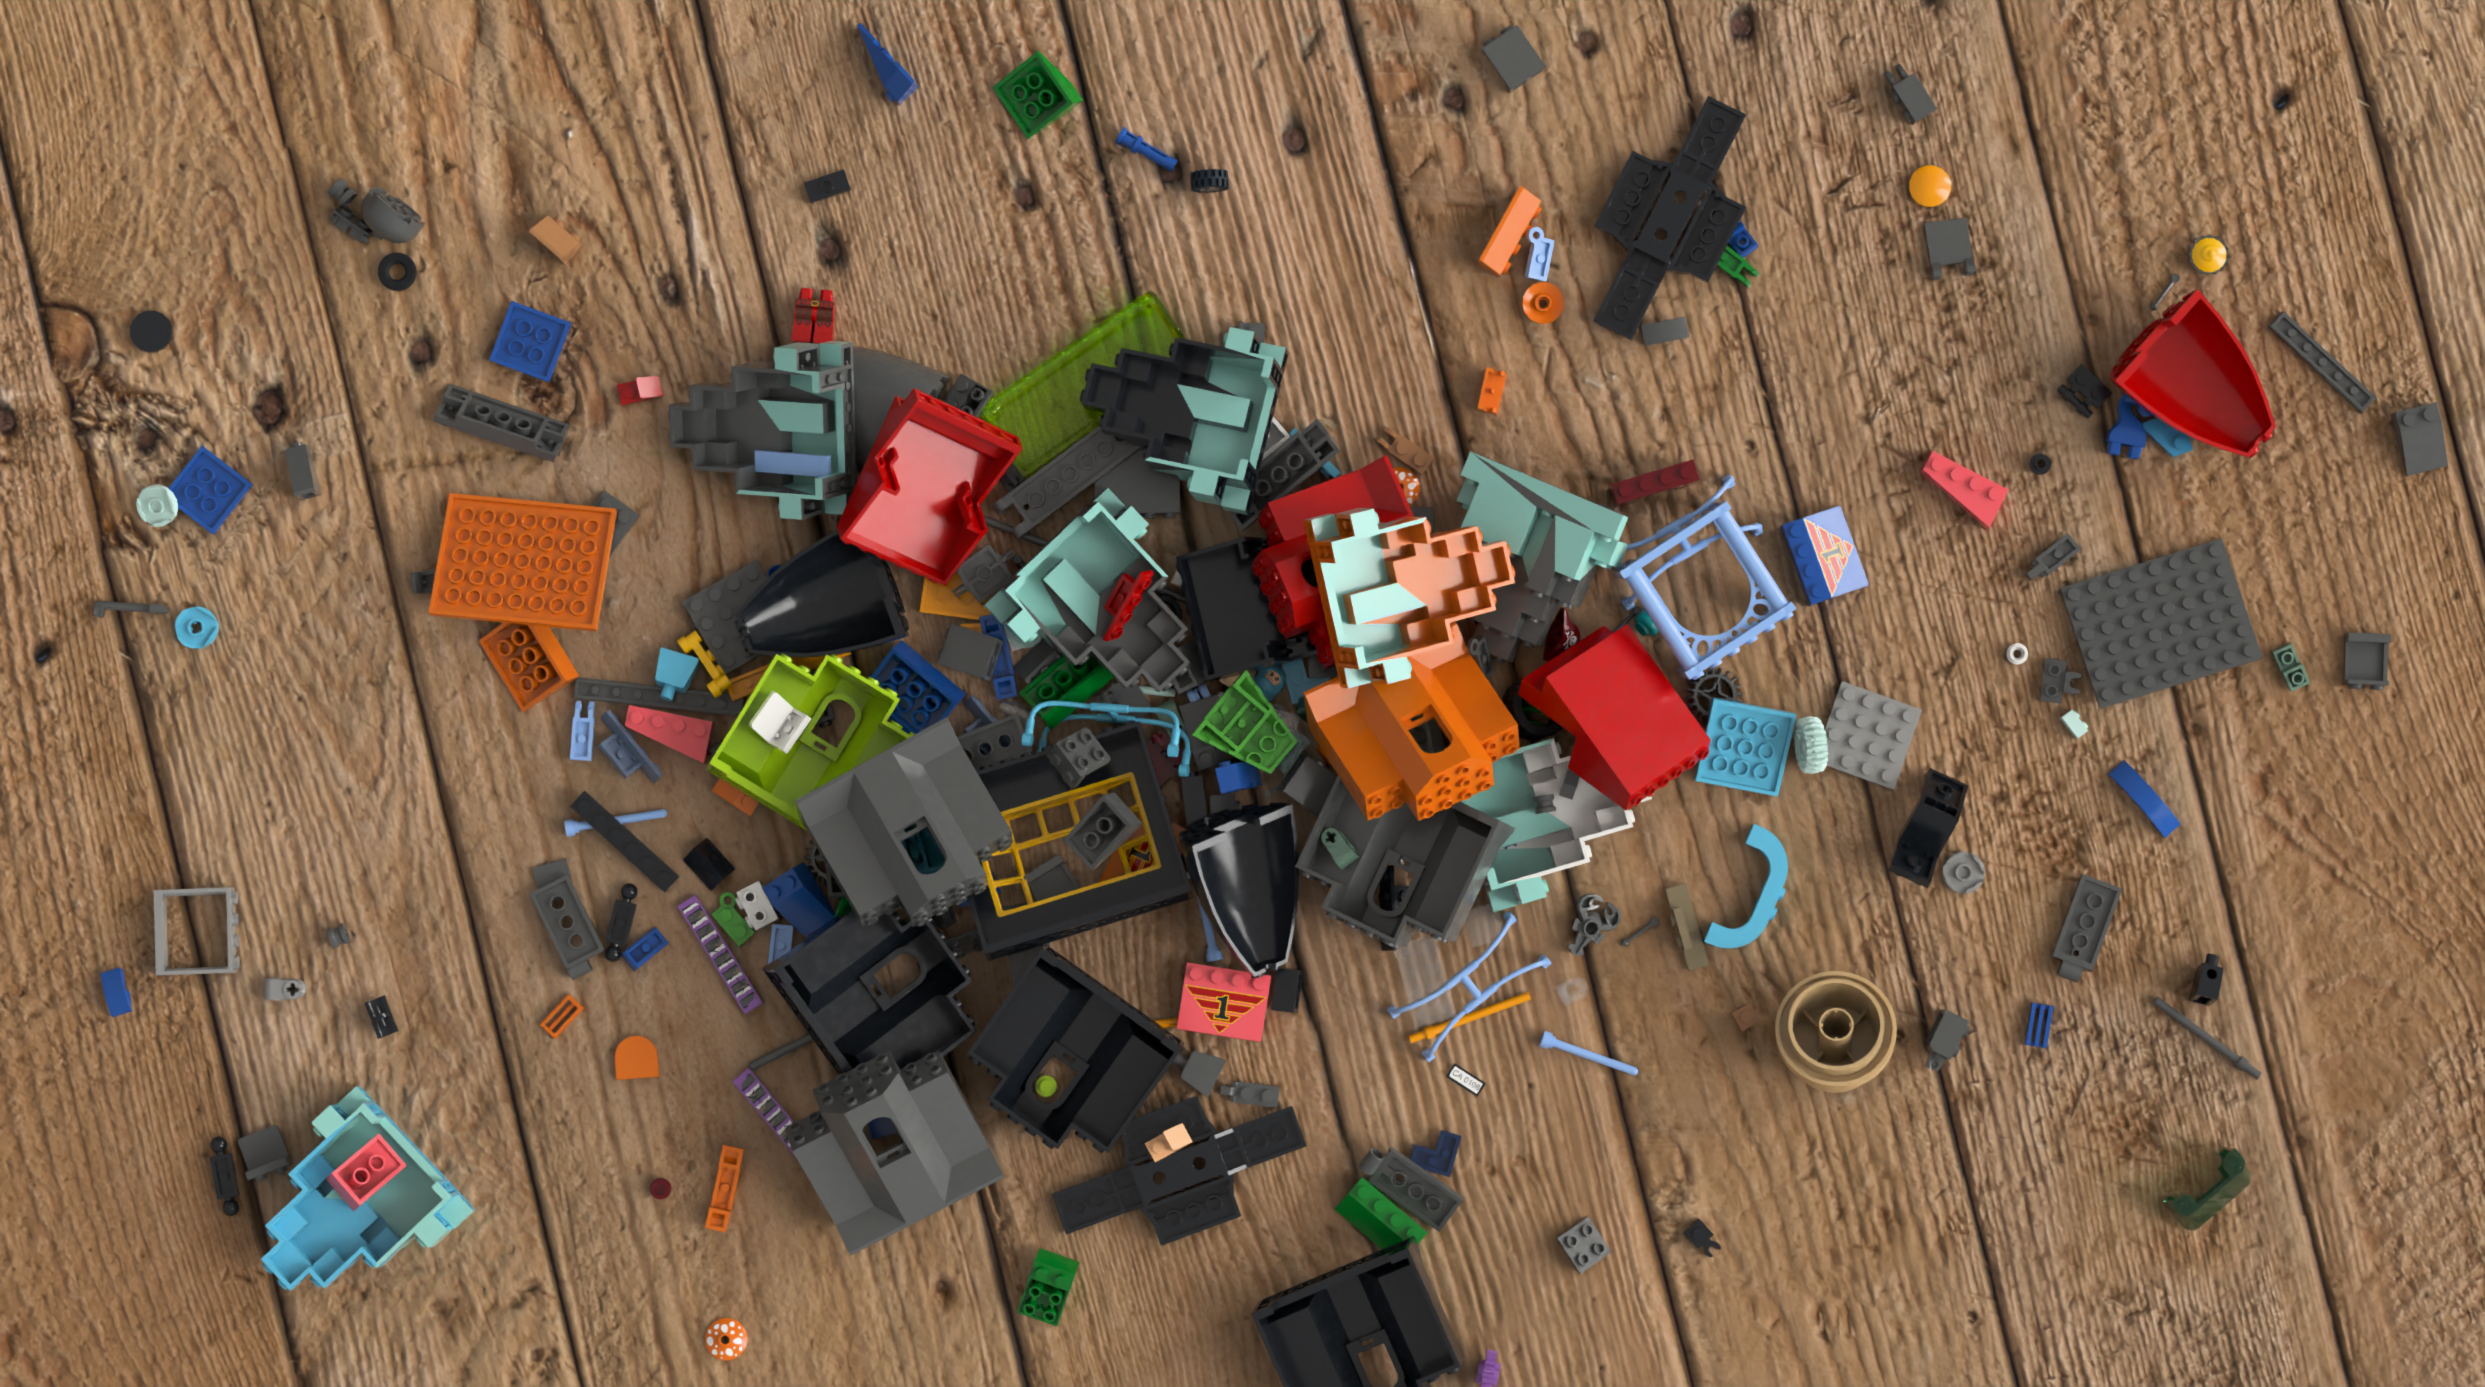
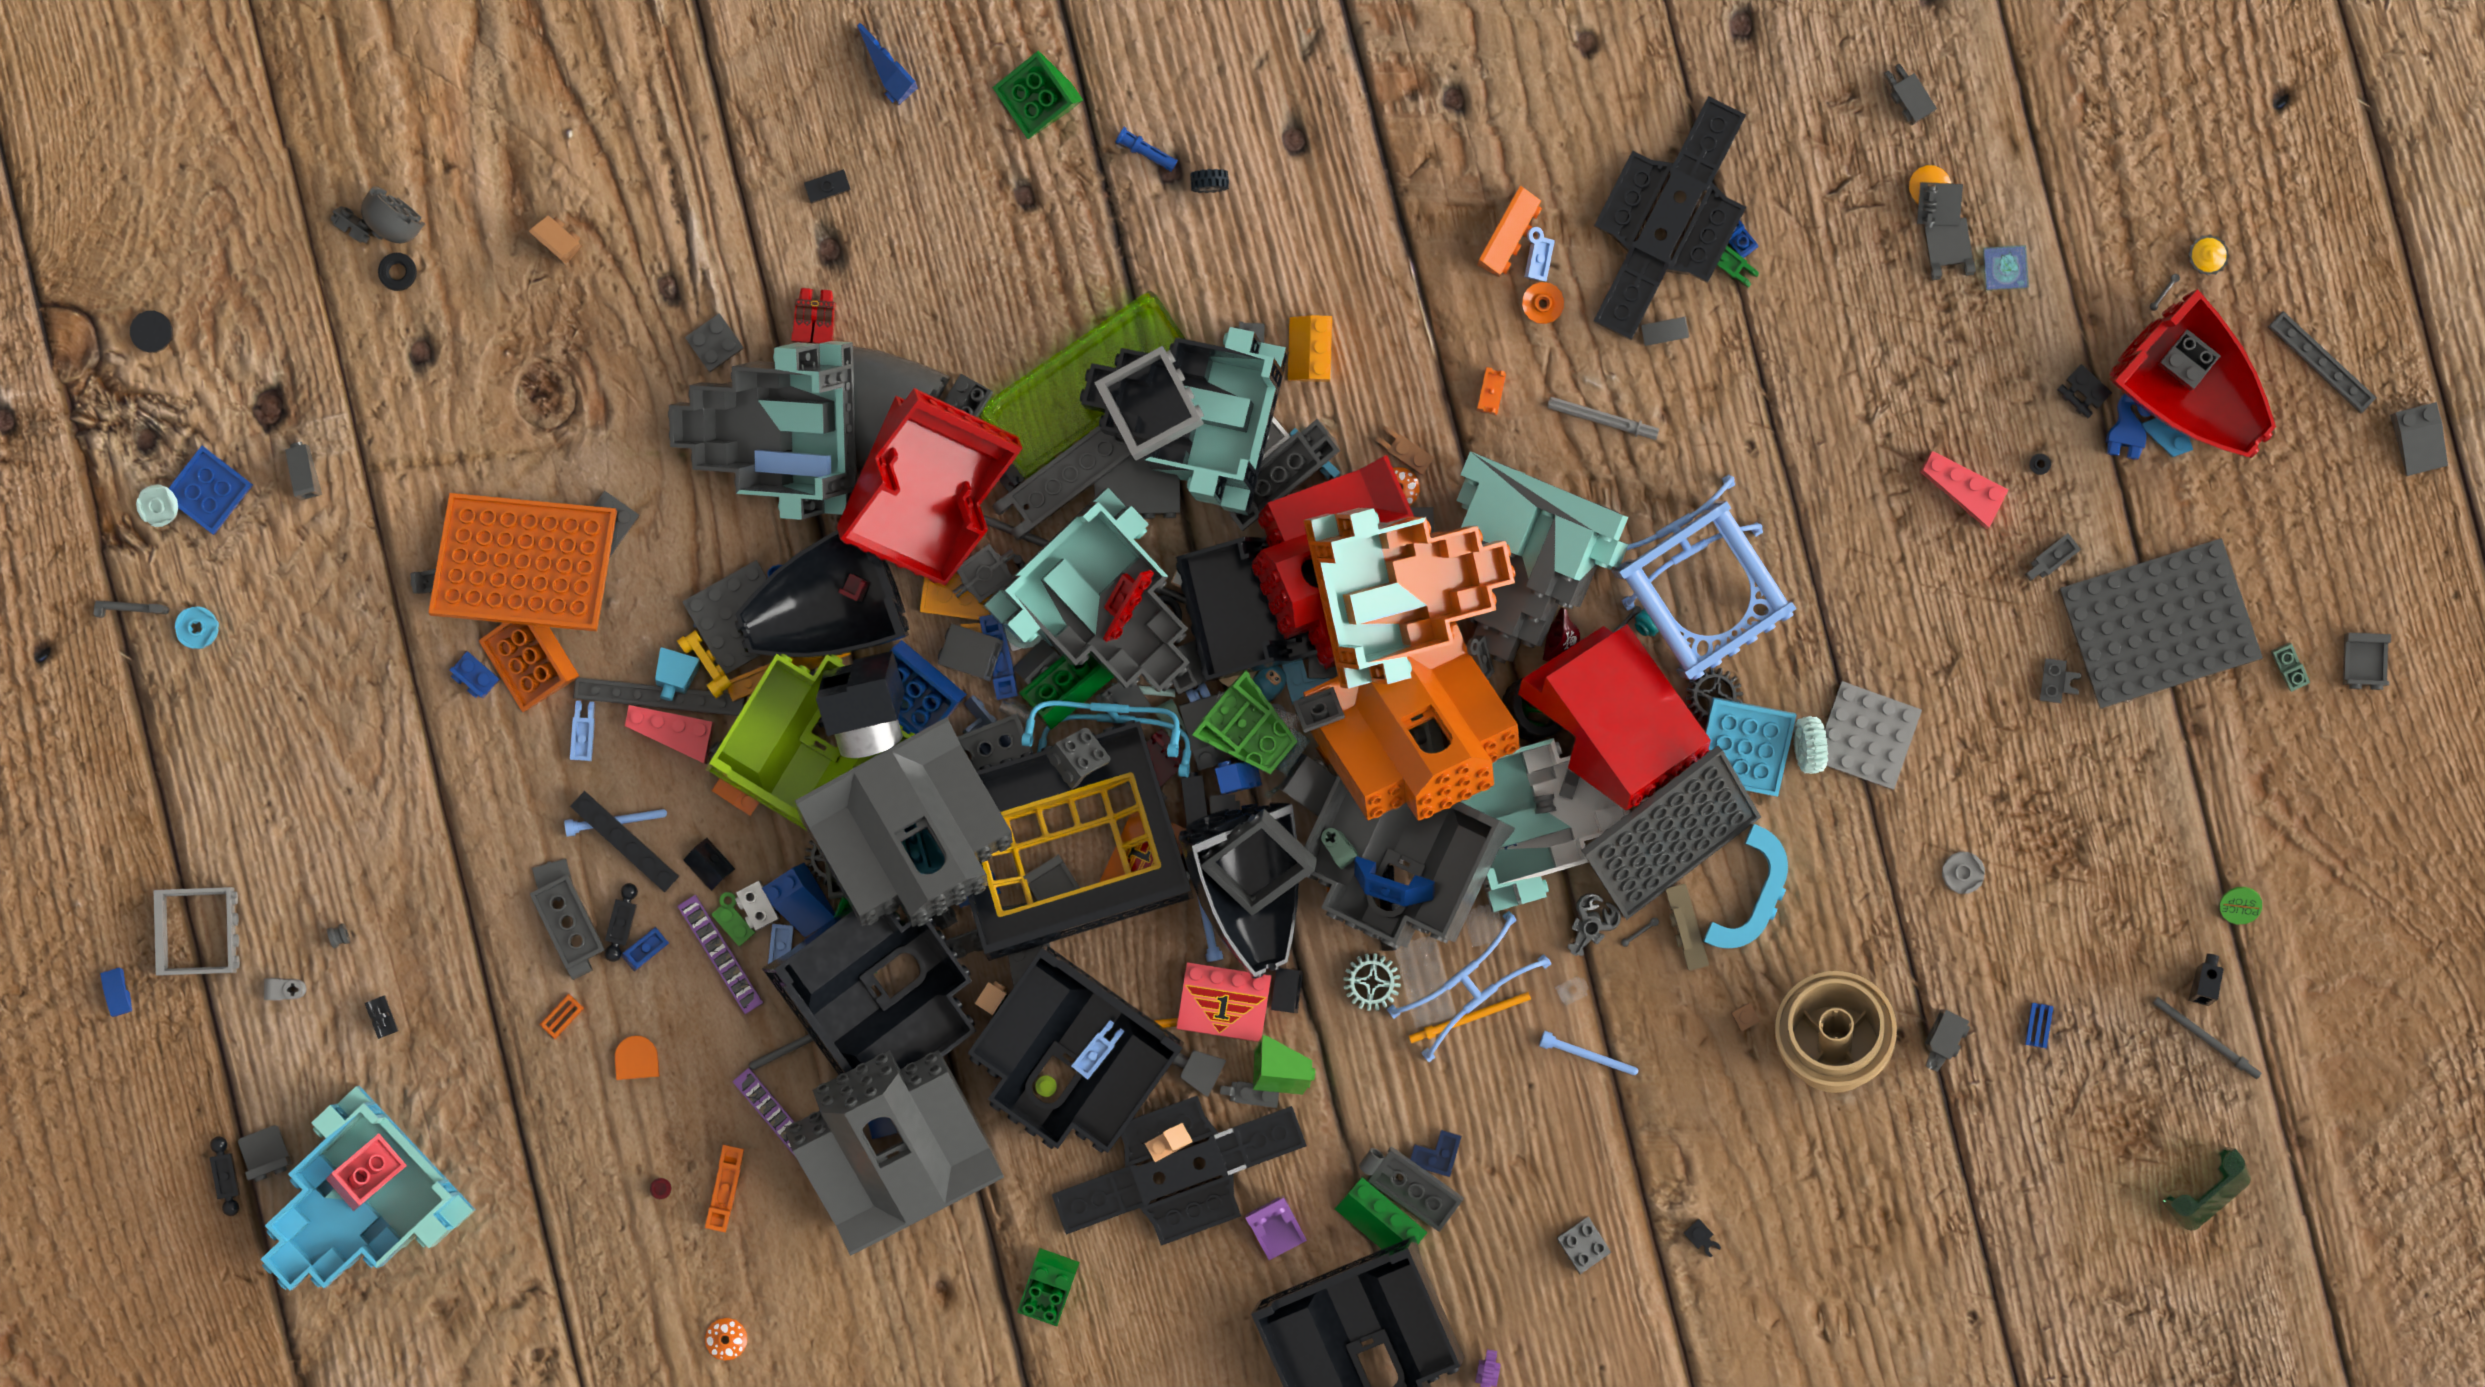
(342, 193): dark grey wheel -> none
(474, 675): none -> blue bracket
(502, 423): dark grey slope -> none
(530, 341): blue plate -> none
(625, 752): sand blue bracket -> none
(640, 390): red slope -> none
(714, 342): none -> dark grey plate
(779, 722): white bracket -> none
(855, 588): none -> dark red panel
(862, 705): none -> black piece
(992, 997): none -> light nougat brick
(1096, 1051): none -> light blue hinge
(1102, 830): dark grey slope -> none
(1169, 435): none -> light grey window
(1253, 904): none -> dark grey window
(1275, 1227): none -> medium lavender bracket
(1280, 1068): none -> bright green slope
(1309, 348): none -> light orange slope
(1318, 710): none -> dark grey slope
(1369, 1000): none -> light aqua gear
(1417, 891): none -> blue slope
(1465, 1079): sticker -> none
(1513, 57): dark grey panel -> none
(1603, 418): none -> light grey axle
(1664, 479): dark red arch -> none
(1671, 832): none -> dark grey plate
(1824, 555): blue slope -> none
(1928, 828): black bracket -> none
(1939, 204): none -> dark grey hinge
(2005, 268): none -> clear light blue tile
(2023, 651): white plate -> none
(2074, 724): light aqua piece -> none
(2085, 926): dark grey hinge -> none
(2145, 798): blue slope -> none
(2189, 360): none -> dark grey slope
(2240, 905): none -> bright green piece

